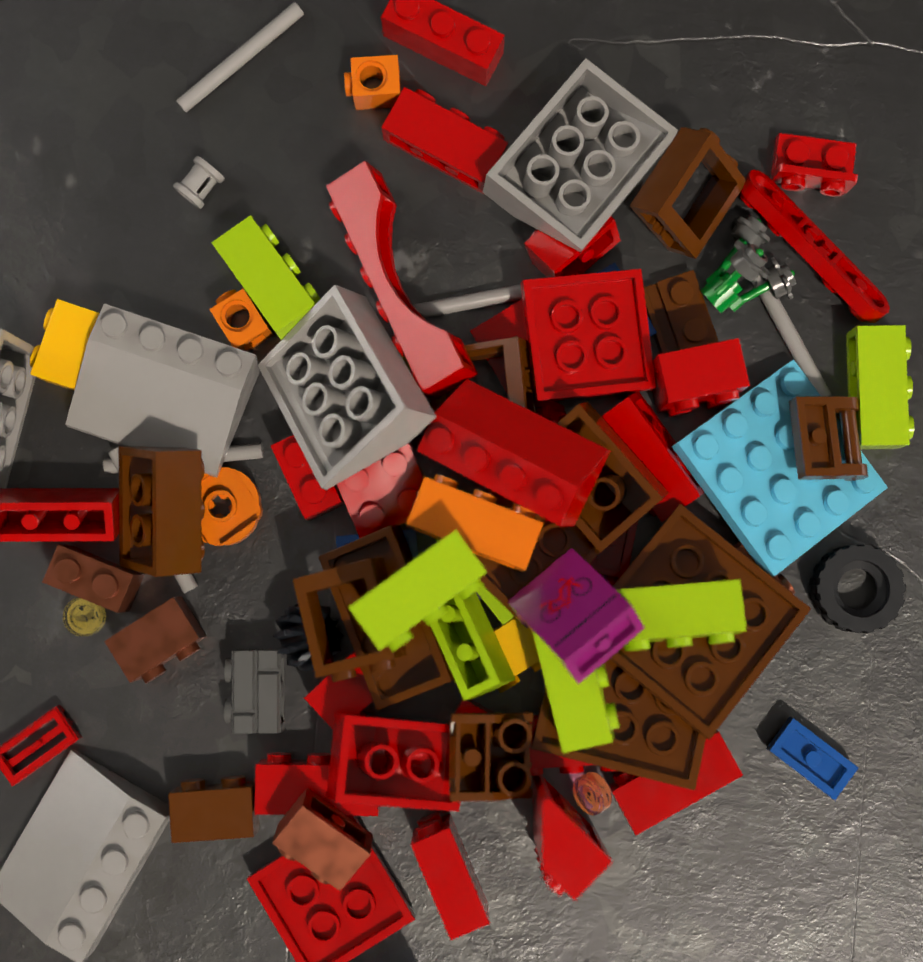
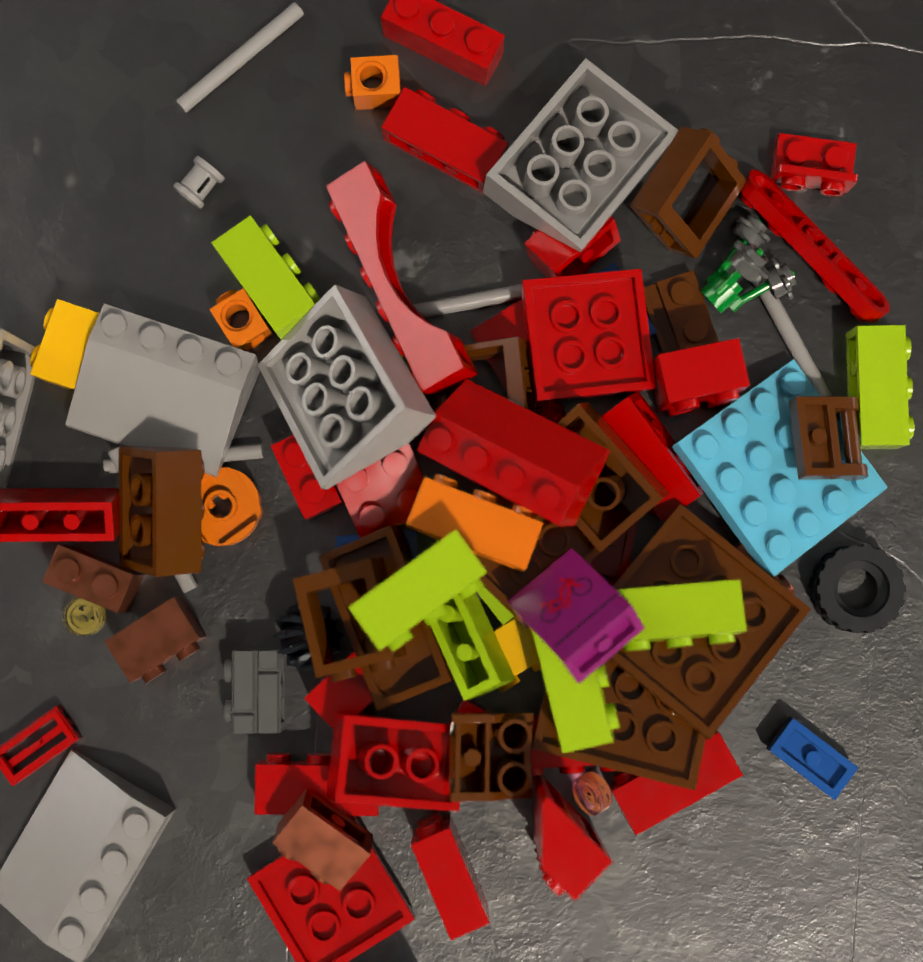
(213, 810): reddish brown brick -> none

